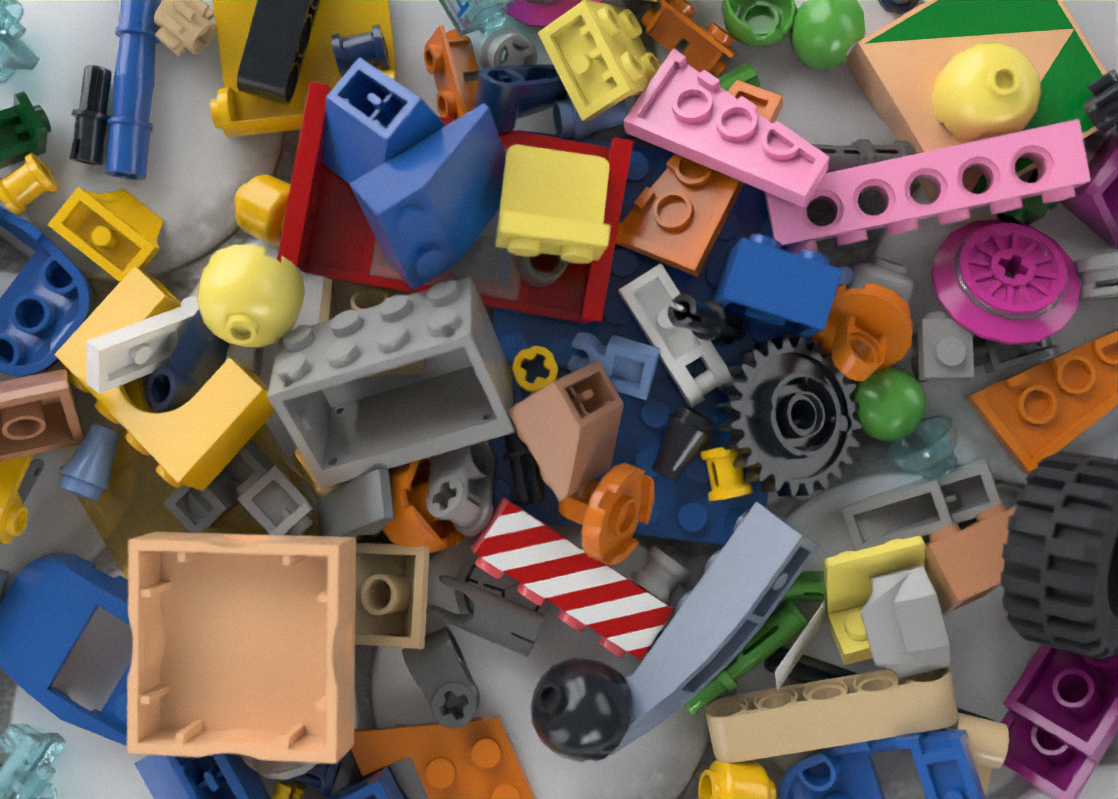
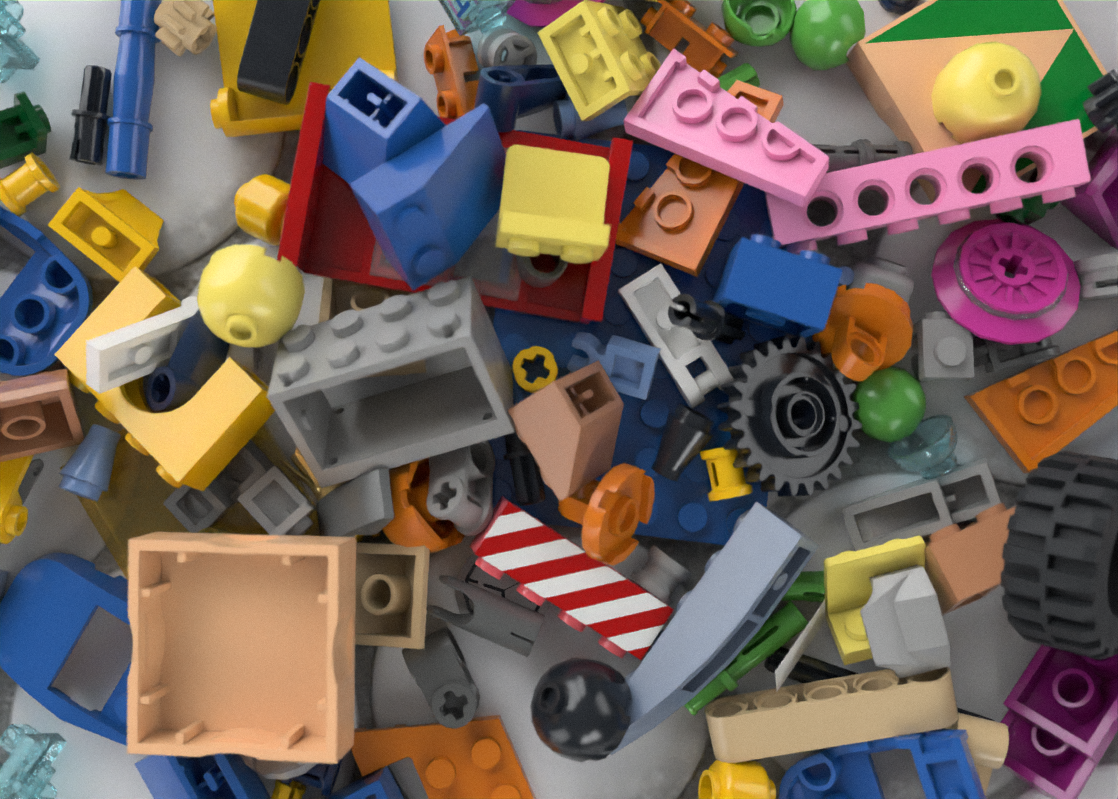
(367, 46): dark blue bush -> none

